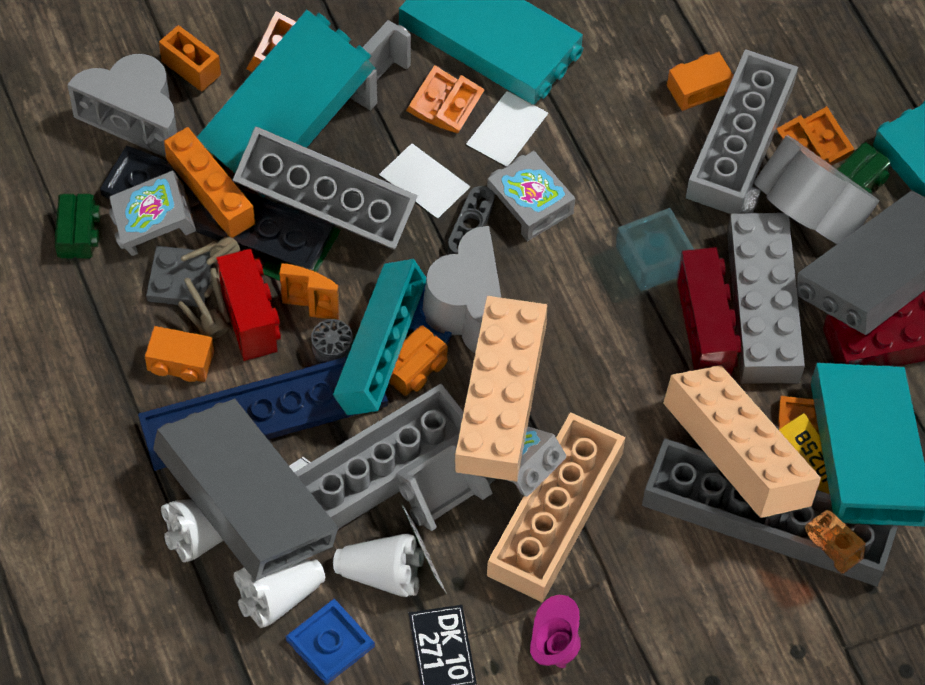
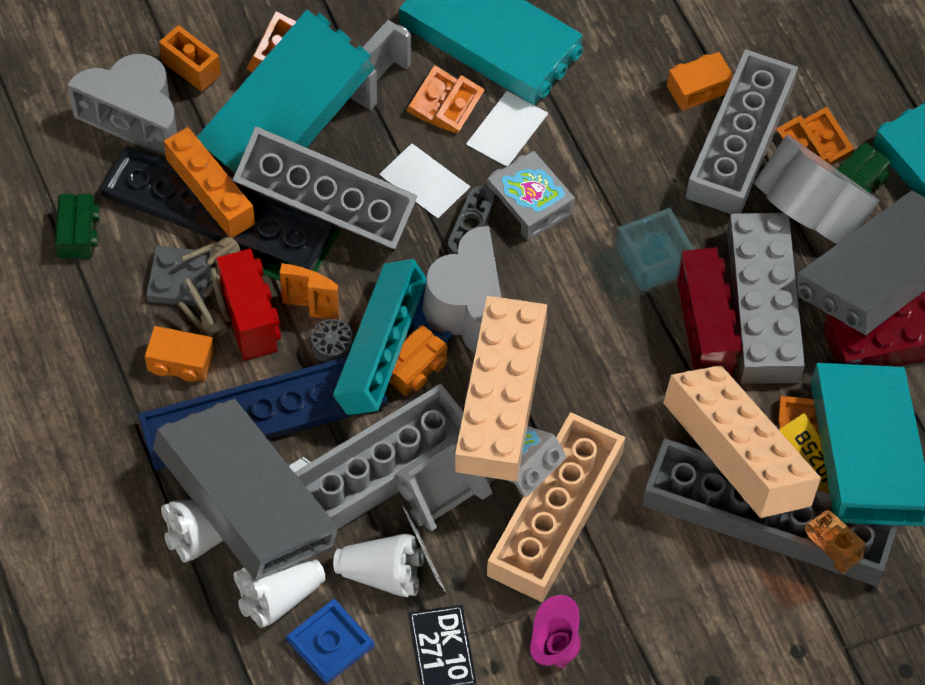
(150, 211): panel -> none
(751, 200): clear tile -> none

